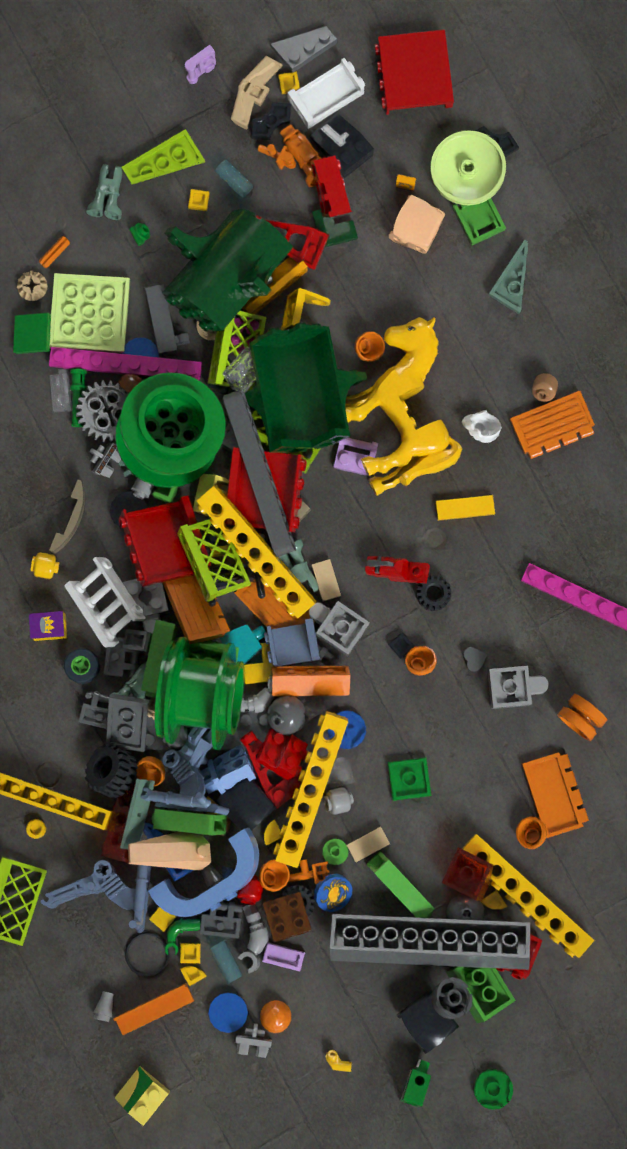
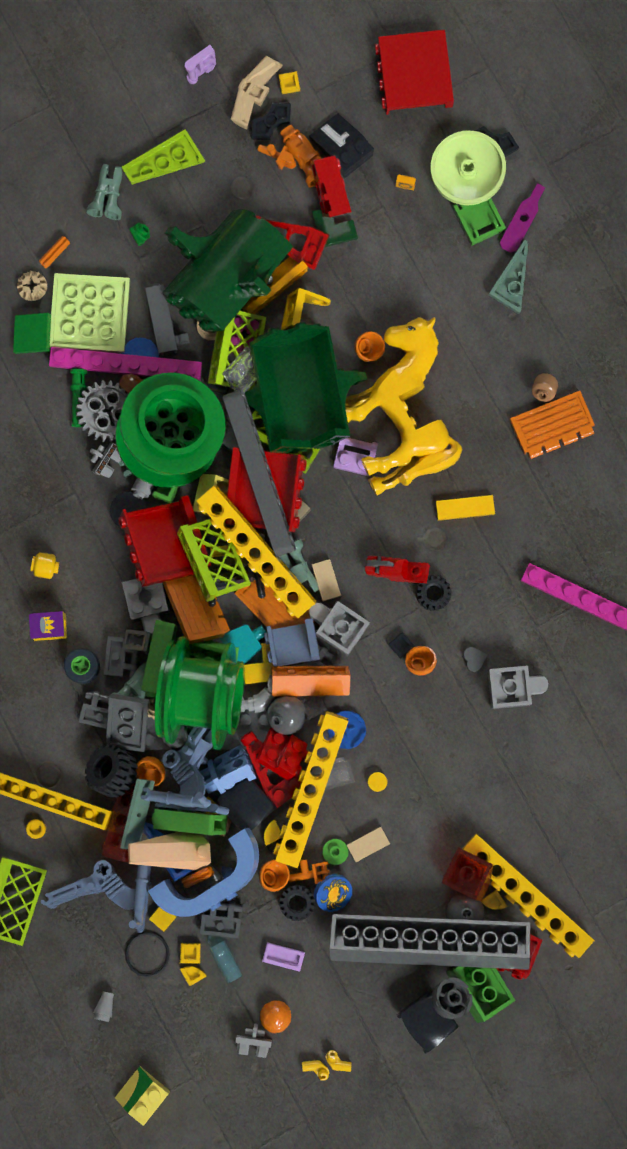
(61, 391): clear bracket -> none
(61, 540): dark tan slope -> none
(88, 604): white fence -> none
(154, 1009): orange panel -> none
(178, 927): green piece -> none
(198, 876): none -> orange axle
(199, 200): yellow tile -> none
(228, 1012): blue tile -> none
(234, 178): clear light blue axle -> none
(251, 892): red head -> none
(258, 937): light grey piece -> none
(287, 917): reddish brown bracket -> none
(304, 47): wing -> none
(318, 1067): none -> yellow arm
(327, 93): white panel -> none
(338, 801): light grey head -> none
(377, 782): none -> yellow tile
(400, 886): bright green slope -> none
(409, 779): green tile -> none
(412, 1093): green torso -> none
(416, 224): light nougat piece -> none
(482, 426): white hair -> none
(493, 1089): green tile -> none
(517, 229): none -> magenta piece
(531, 832): orange piece -> none
(553, 793): orange hinge -> none
(582, 717): orange wheel -> none

